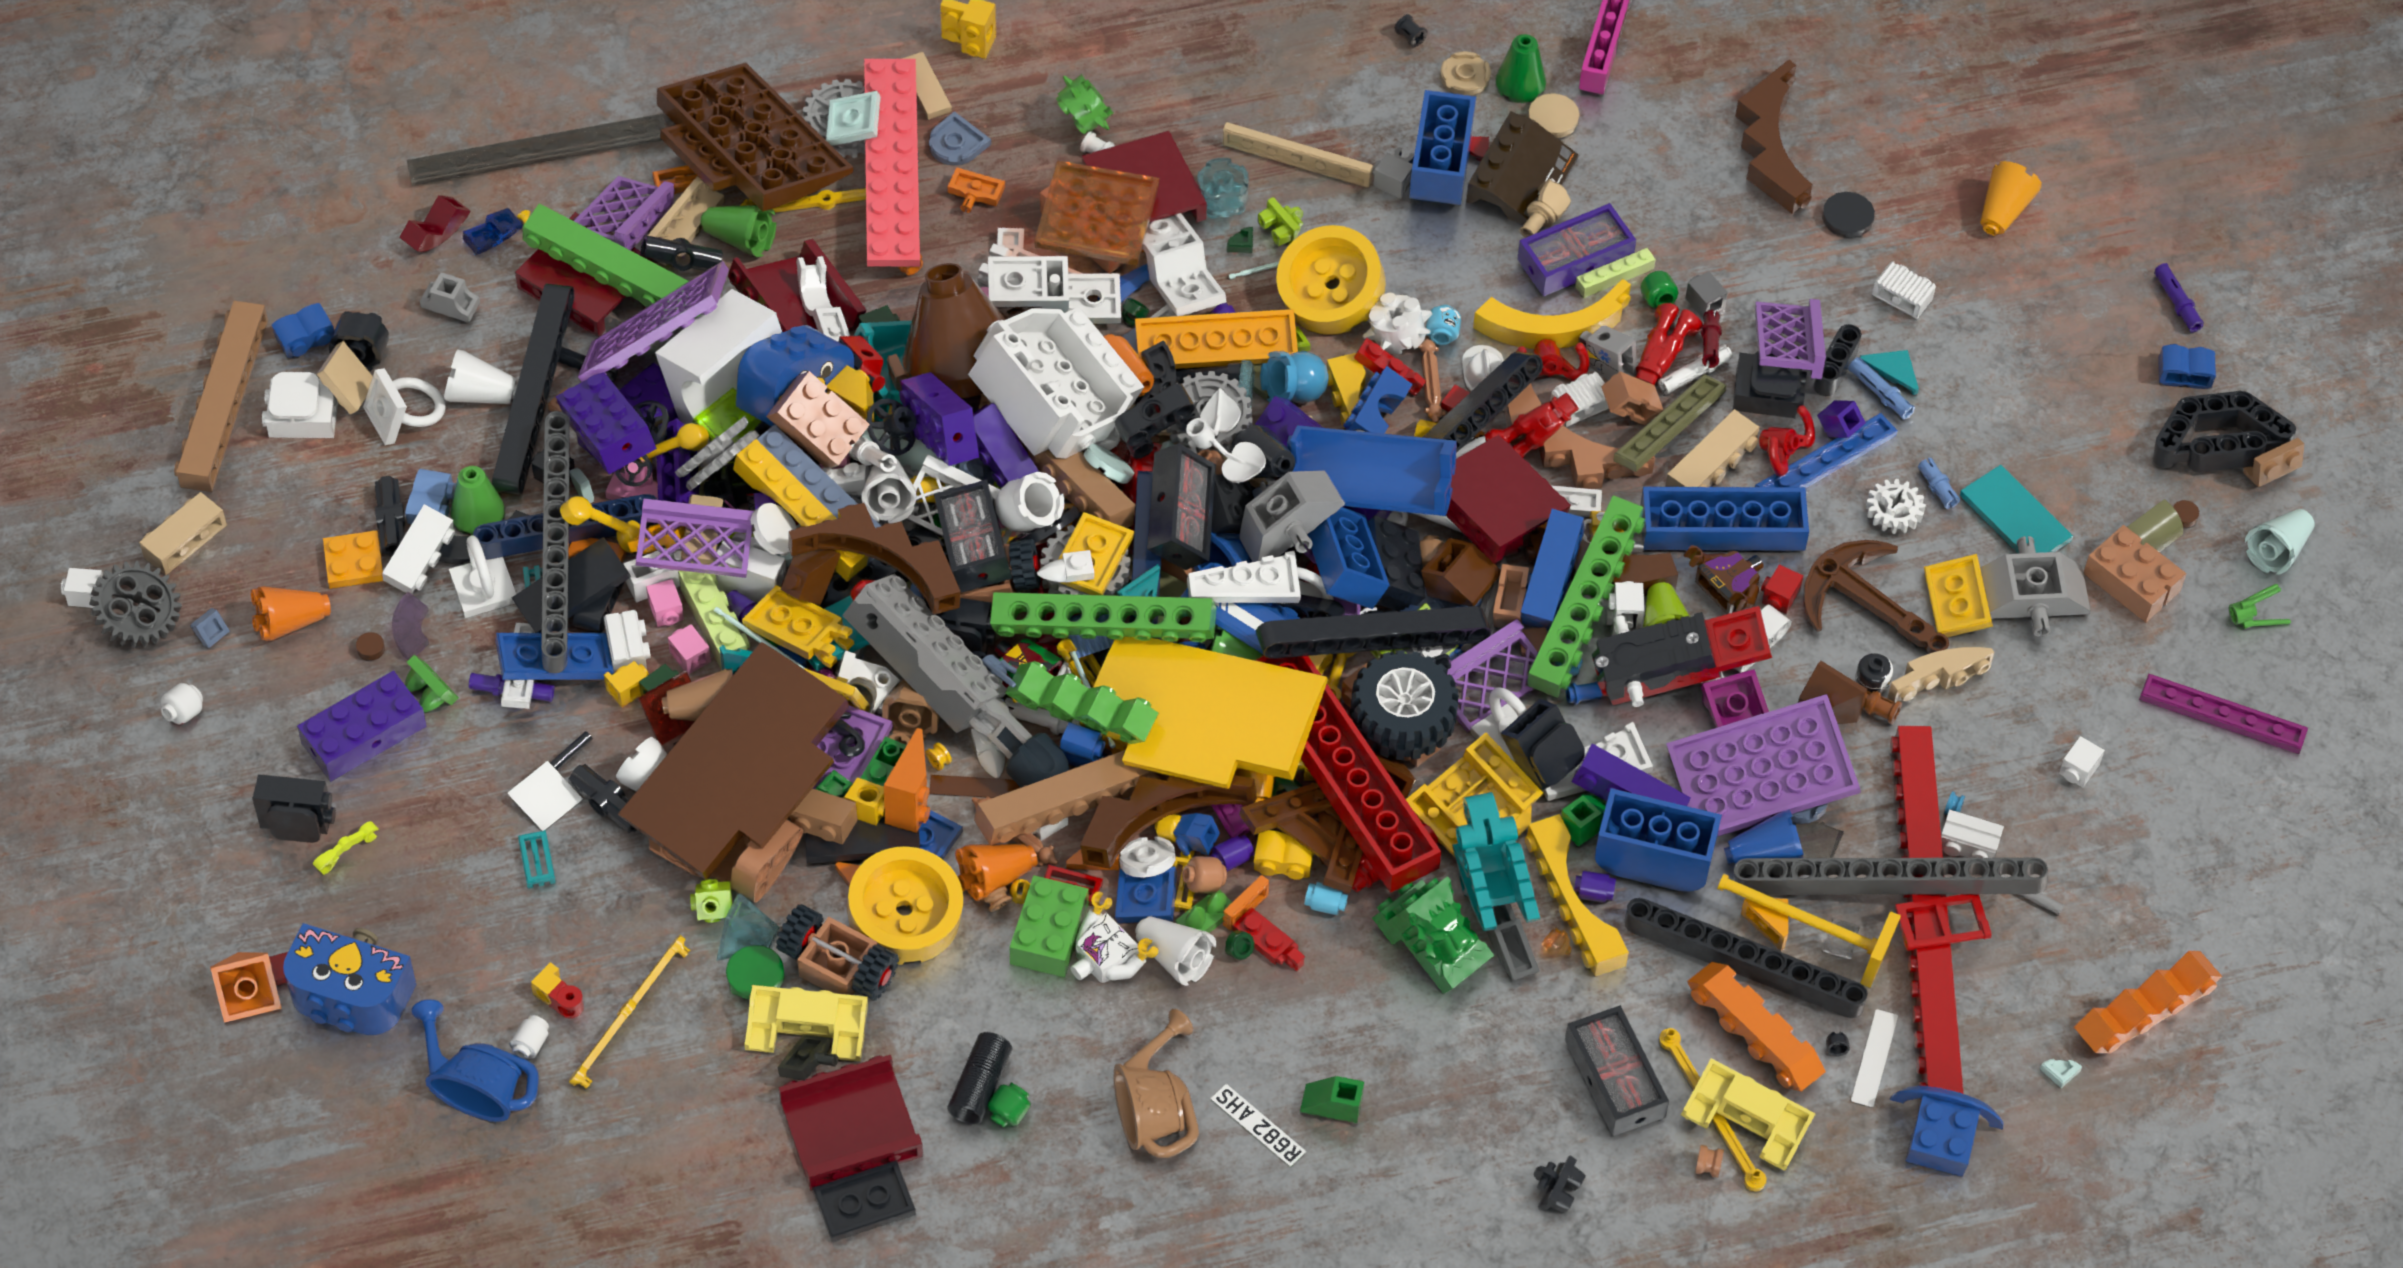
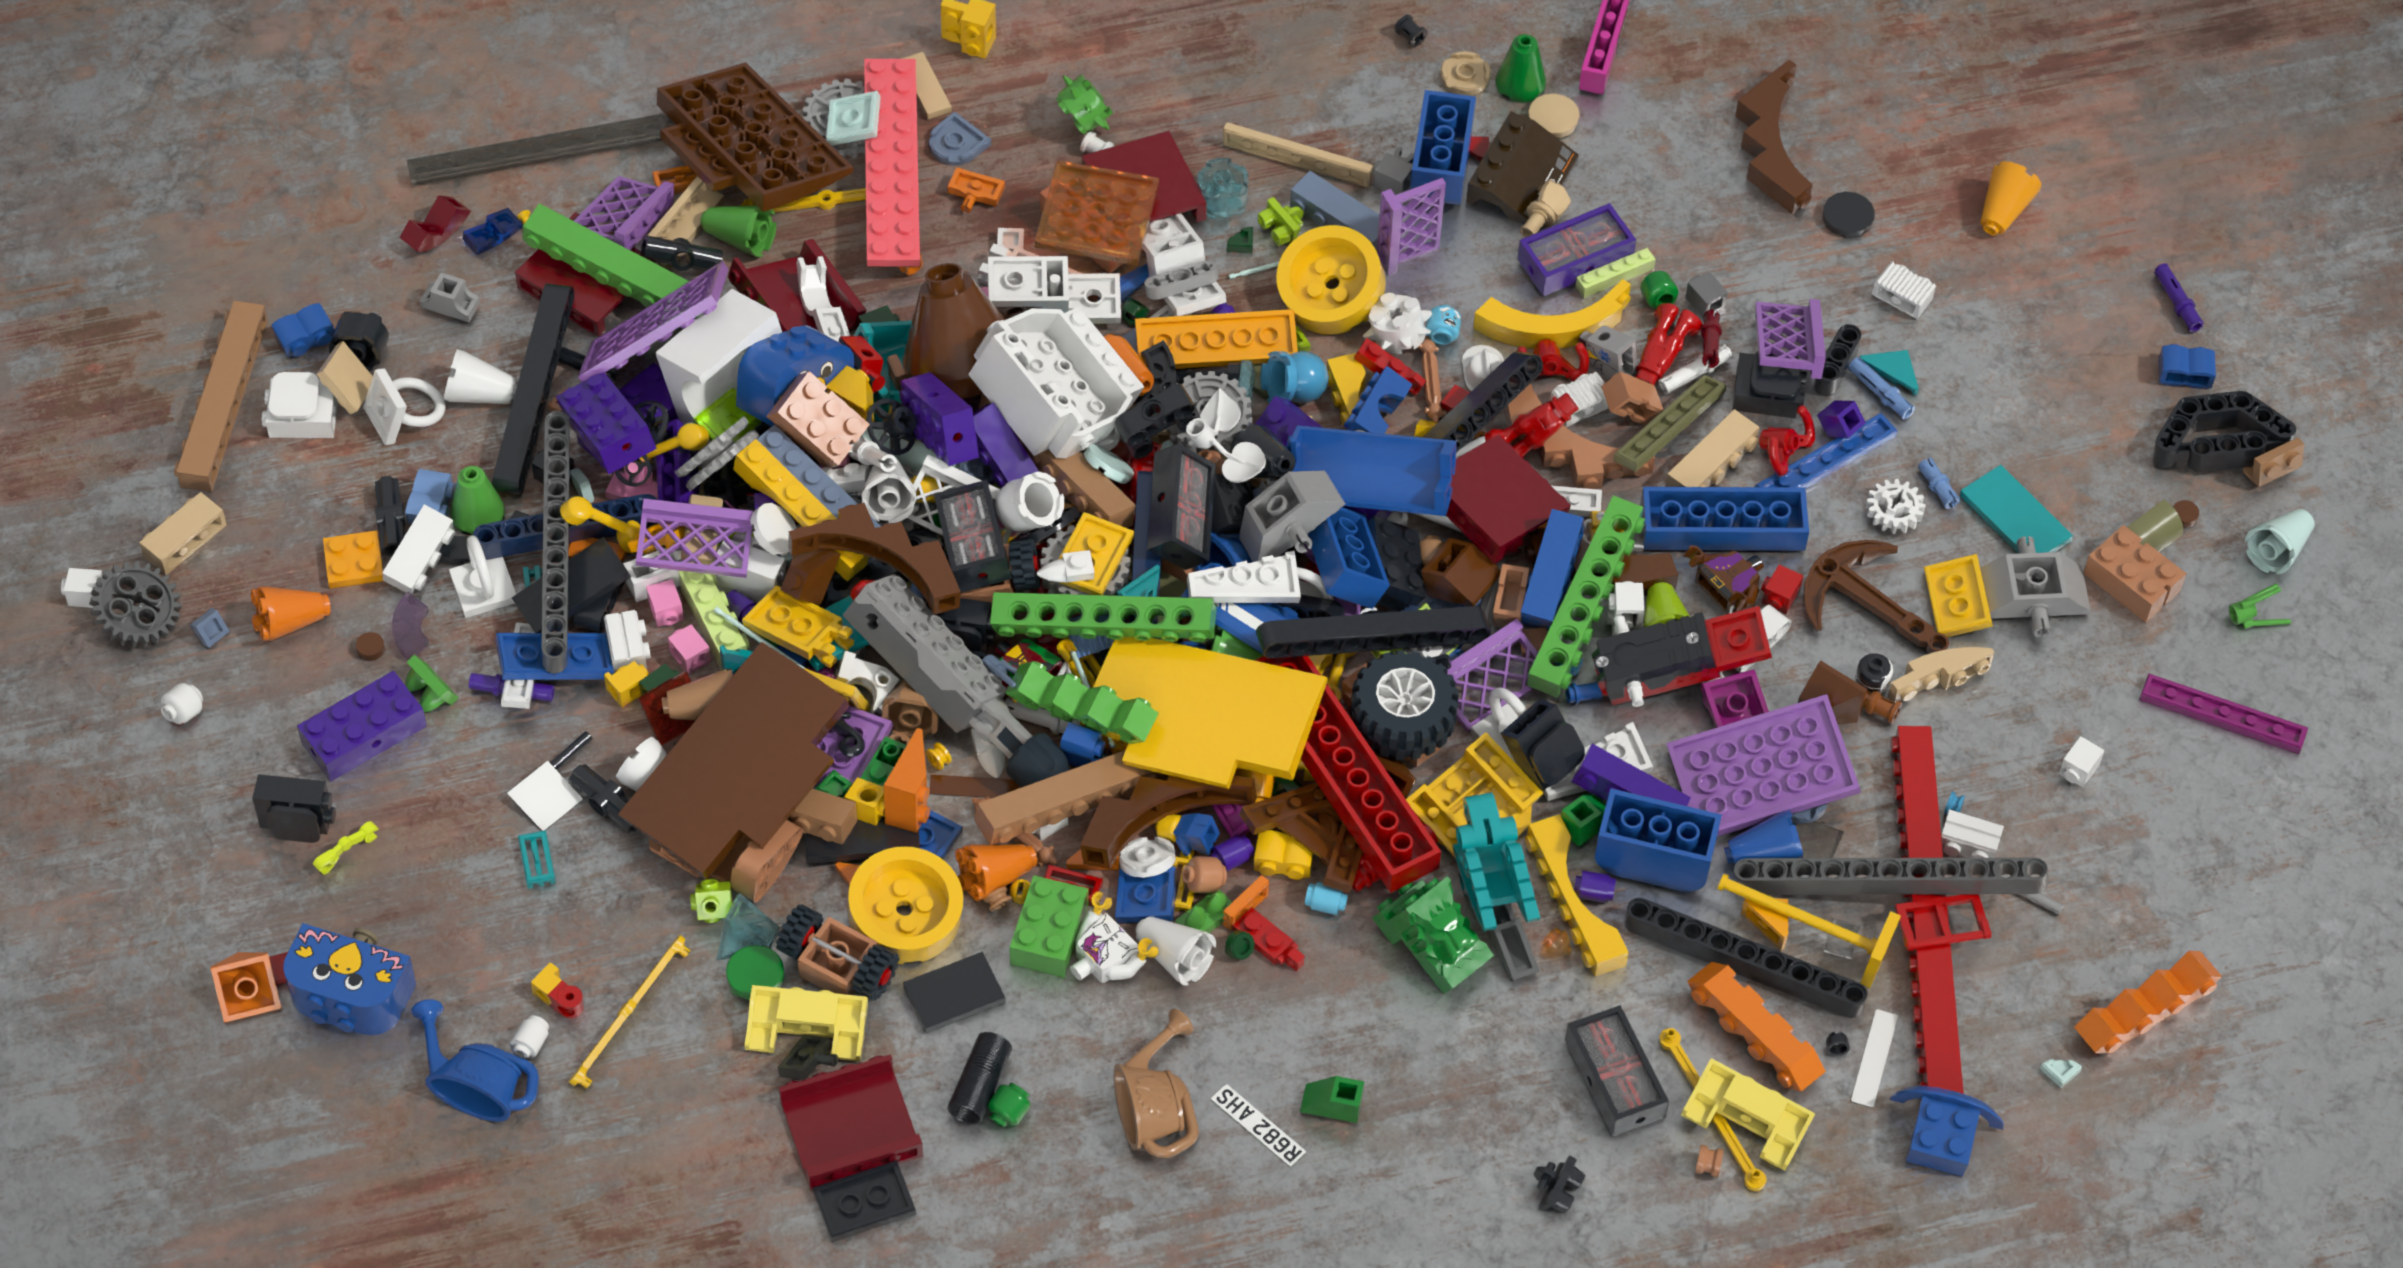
(954, 992): none -> black tile
(1181, 280): none -> light grey beam
(1331, 206): none -> sand blue brick
(1392, 228): none -> medium lavender fence

